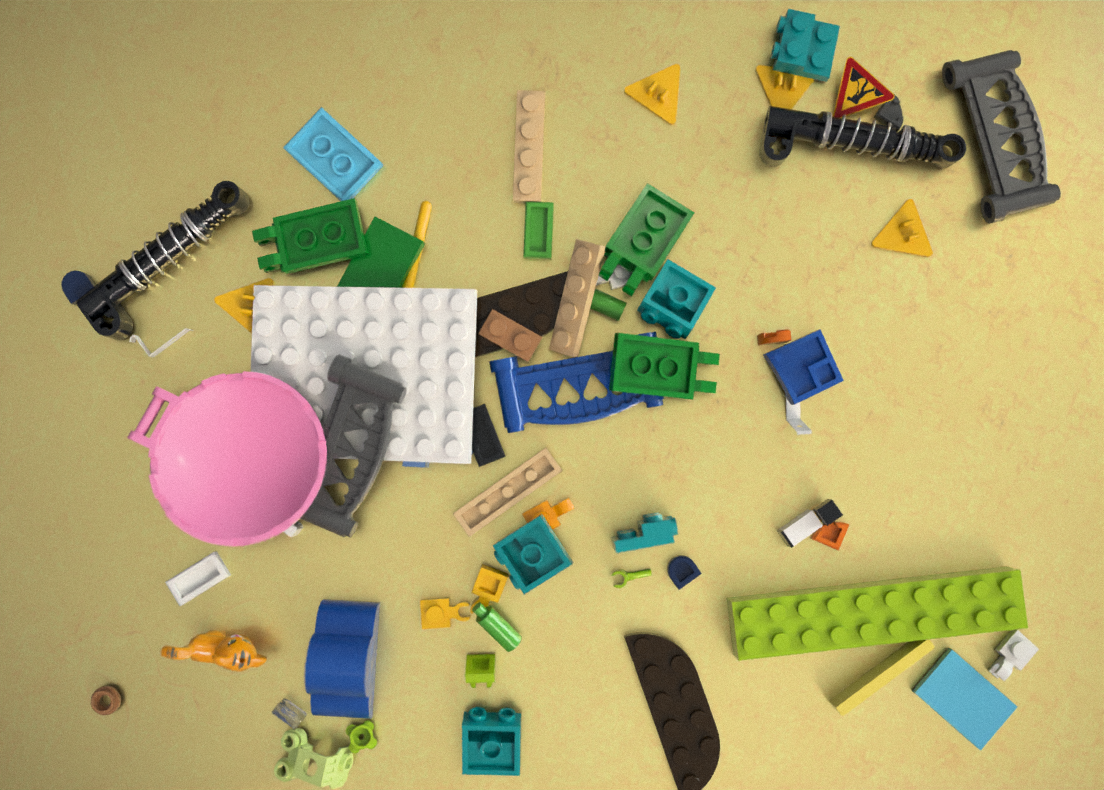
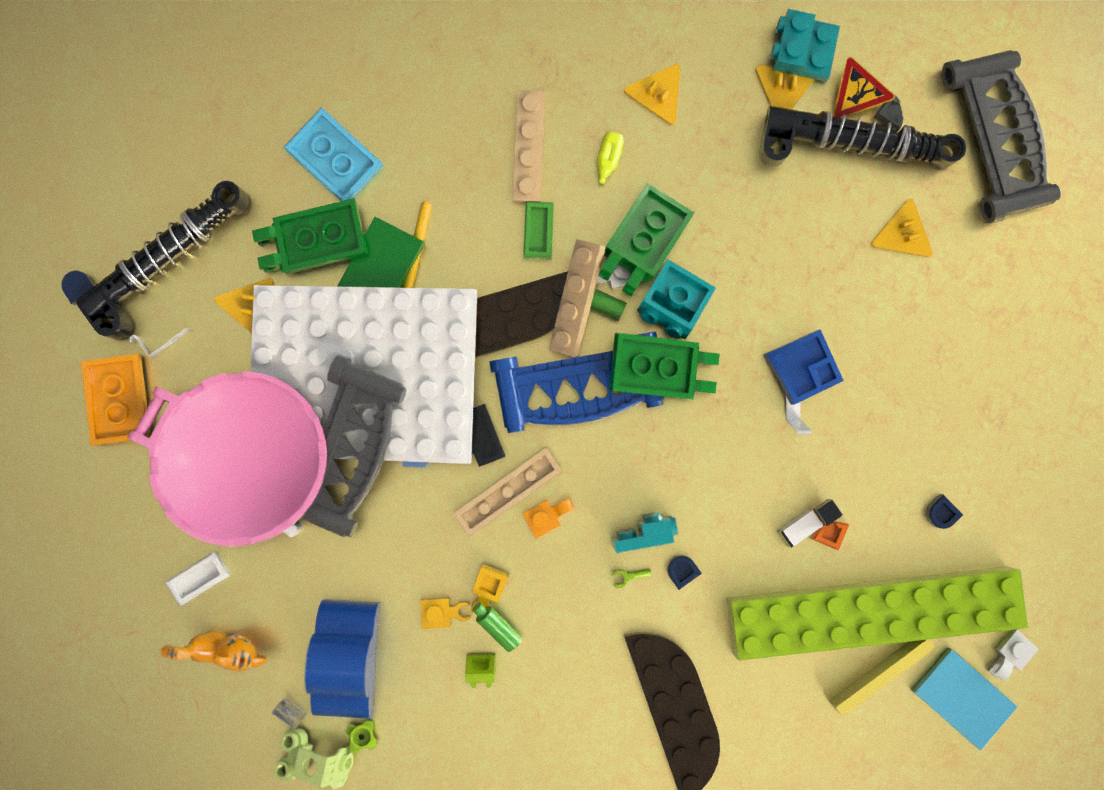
(97, 700): medium nougat plate -> none
(114, 397): none -> light orange plate
(491, 742): teal plate -> none
(510, 335): medium nougat plate -> none
(532, 554): teal plate -> none
(609, 154): none -> neon yellow piece
(777, 337): orange tile -> none
(942, 513): none -> dark blue tile

